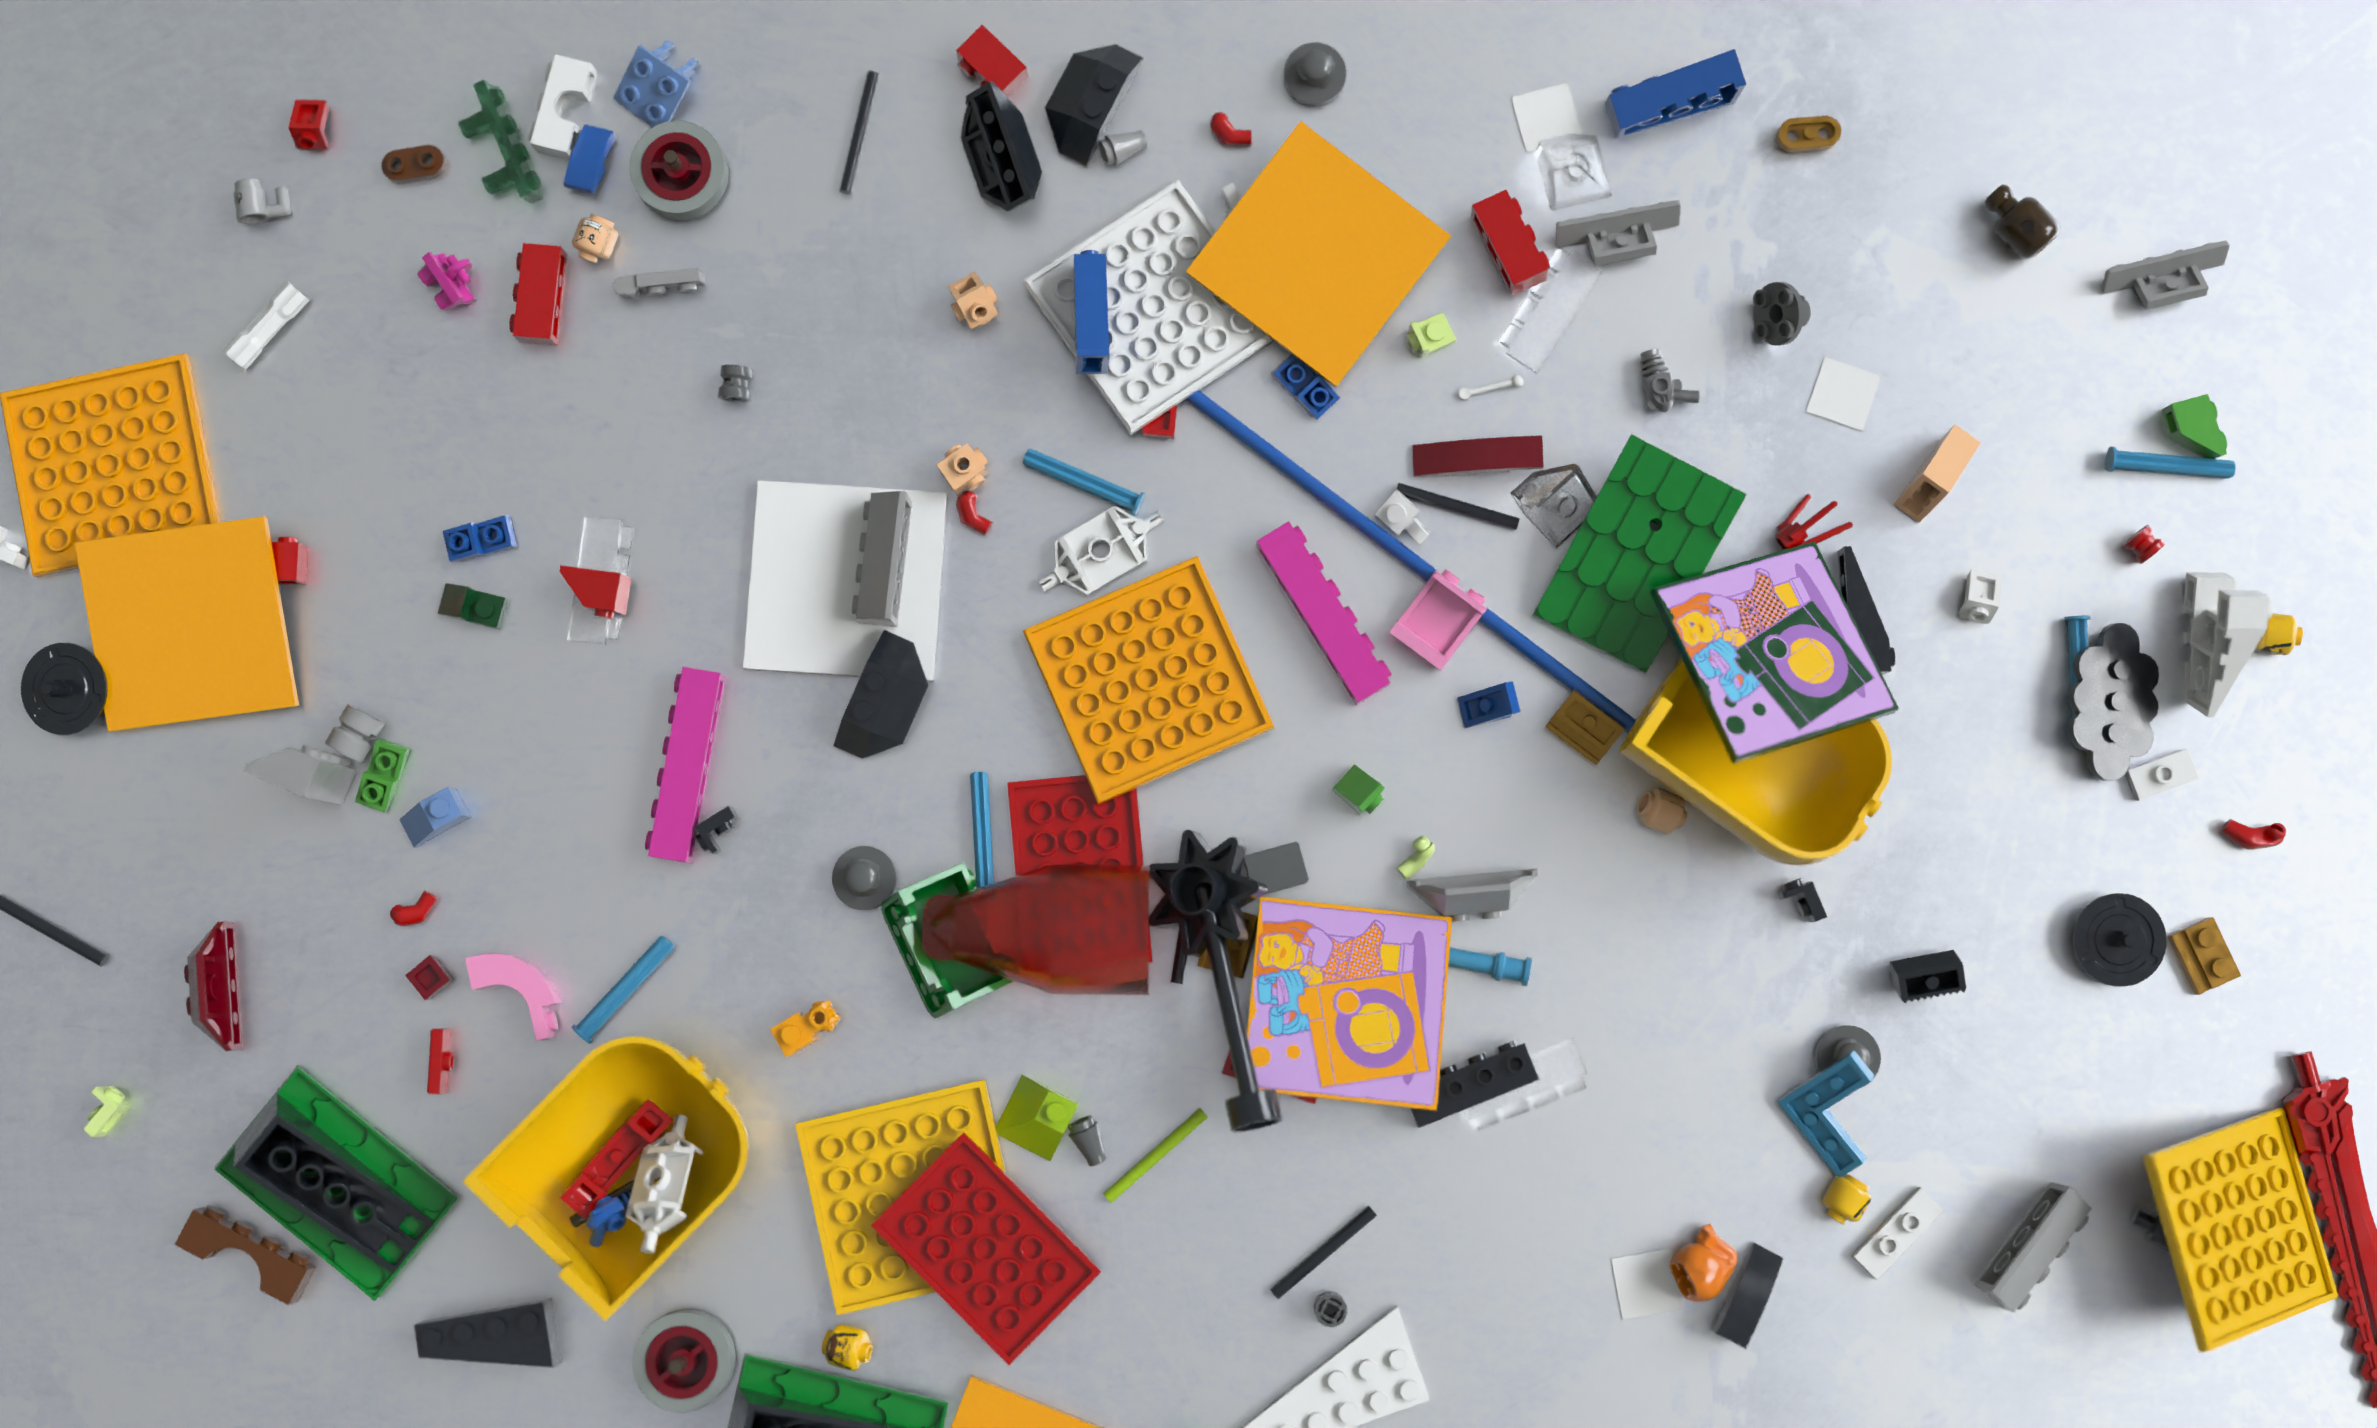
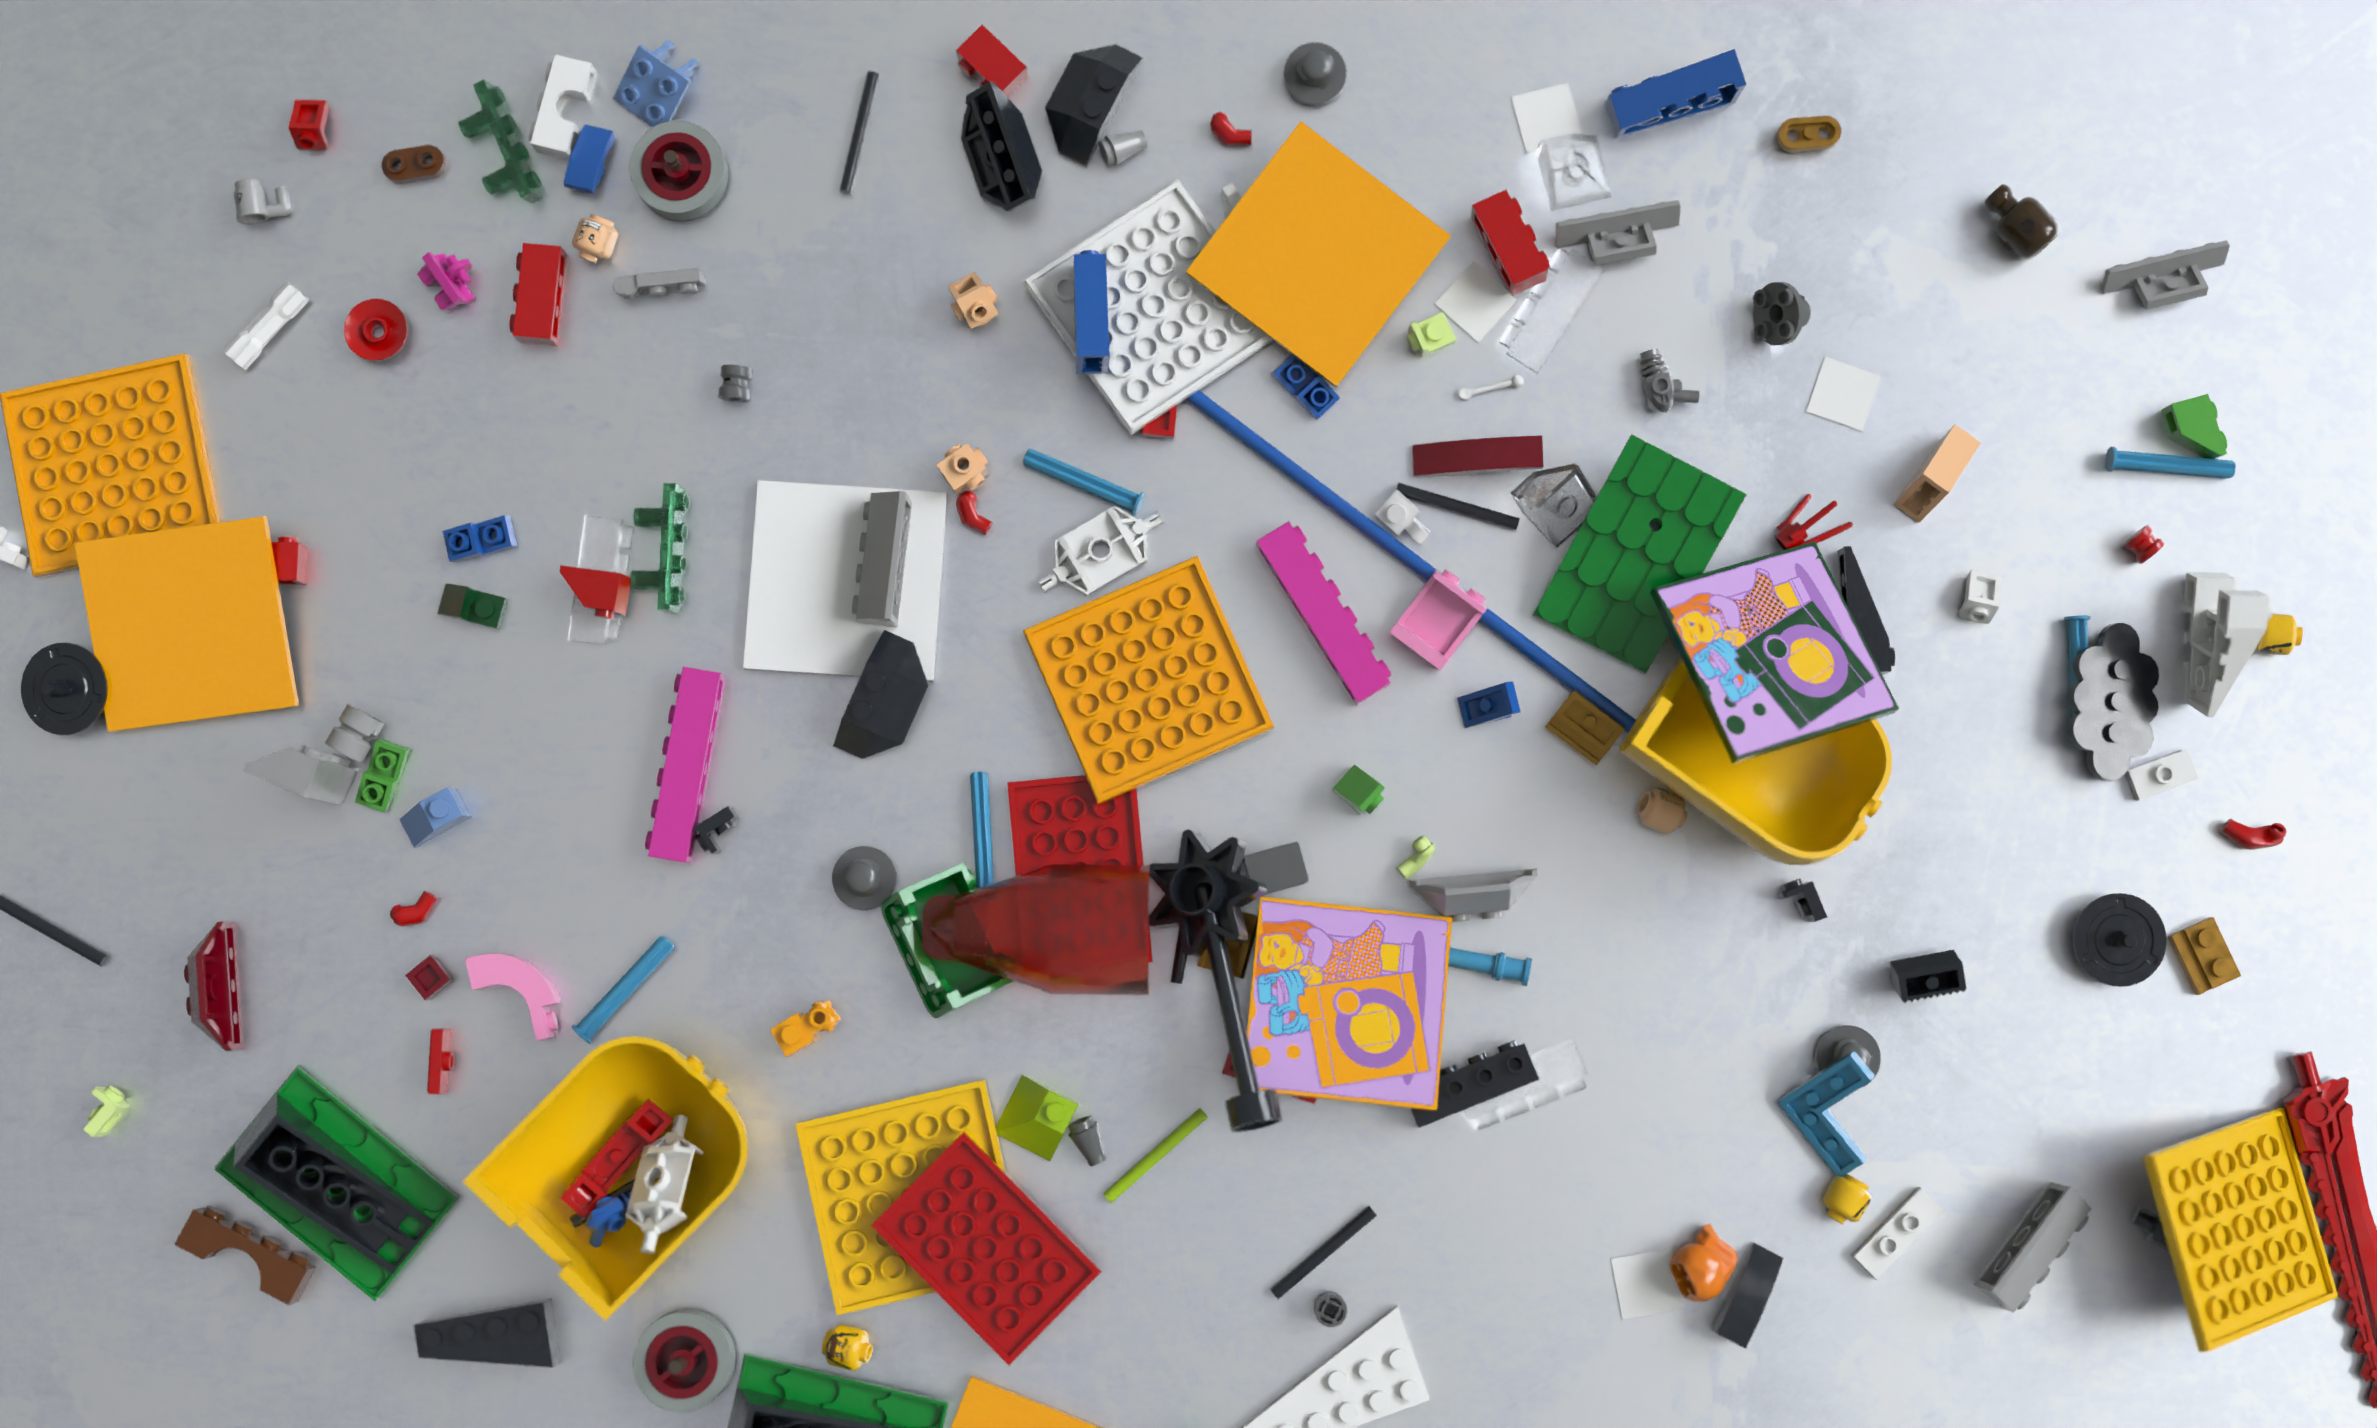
(363, 322): none -> red dish
(673, 536): none -> clear green plate
(1476, 301): none -> white sticker

